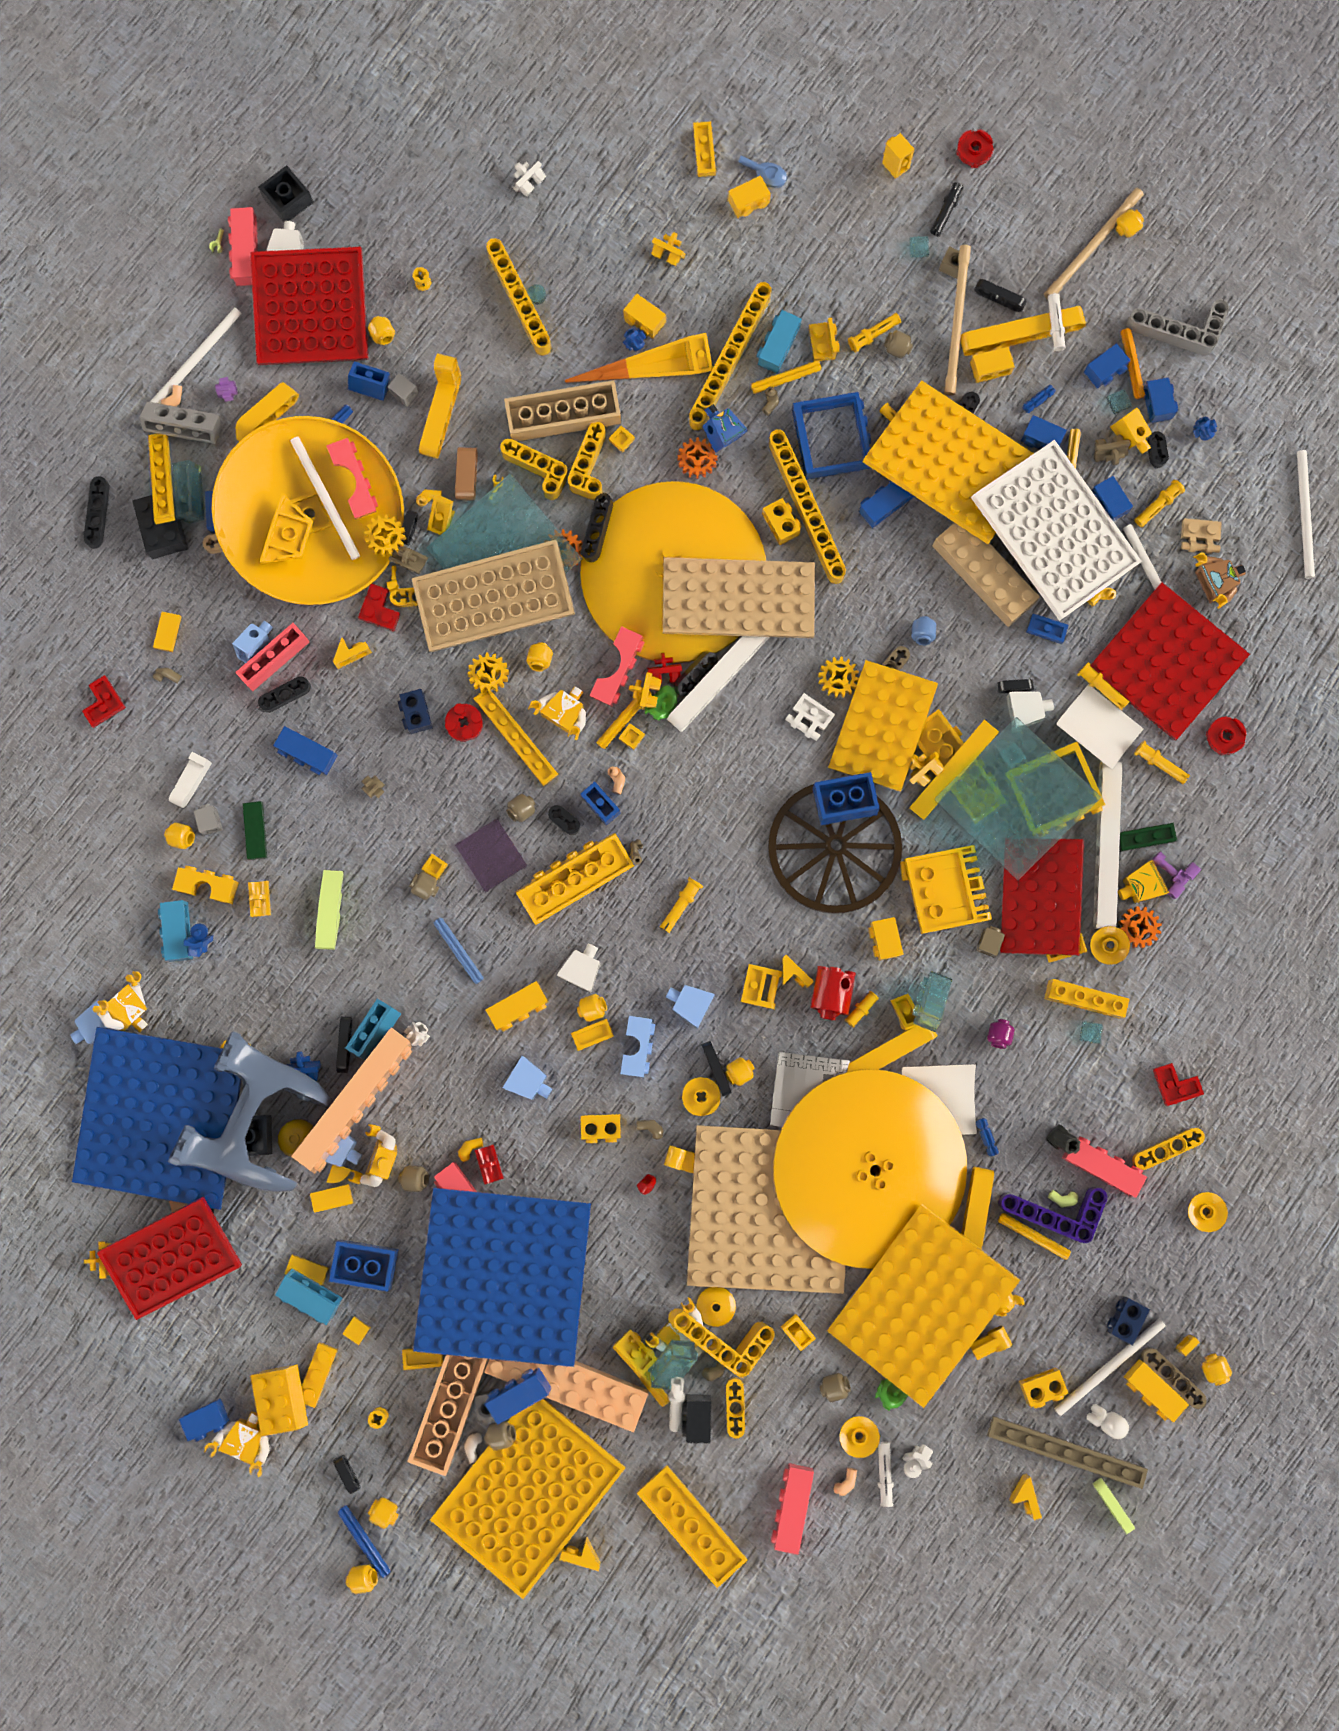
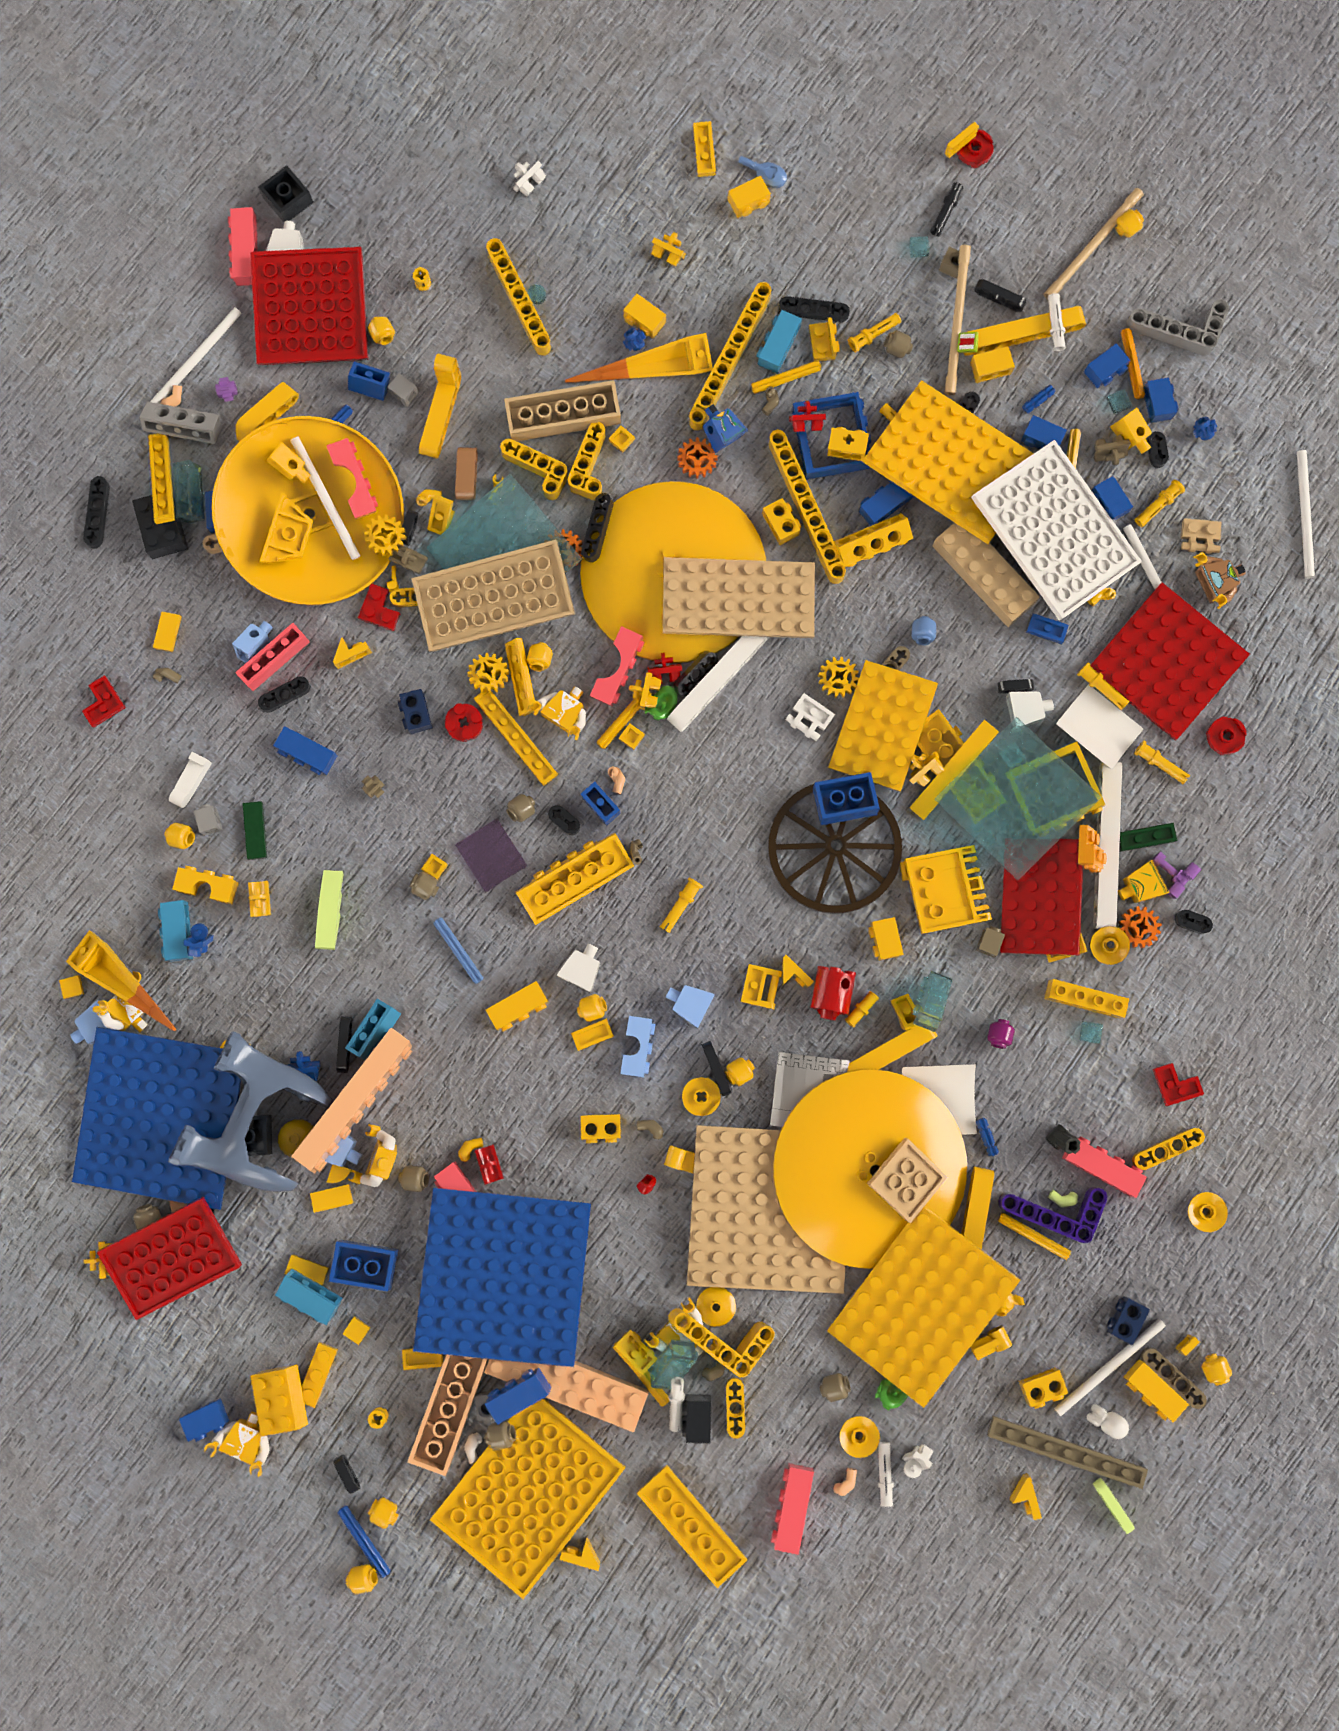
(71, 987): none -> yellow tile
(101, 965): none -> yellow plate
(146, 1215): none -> dark tan head
(213, 244): yellowish green hand -> none
(281, 457): none -> yellow torso
(417, 1033): white gear -> none
(520, 675): none -> yellow plate
(527, 1080): light blue torso -> none
(798, 421): none -> red hips
(798, 1332): yellow slope -> none
(814, 305): none -> black beam
(838, 447): none -> yellow brick
(897, 155): yellow brick -> none
(901, 535): none -> yellow brick
(907, 1180): none -> tan plate
(961, 139): none -> yellow tile
(967, 342): none -> tile
(1090, 855): none -> light orange plate
(1195, 917): none -> black beam

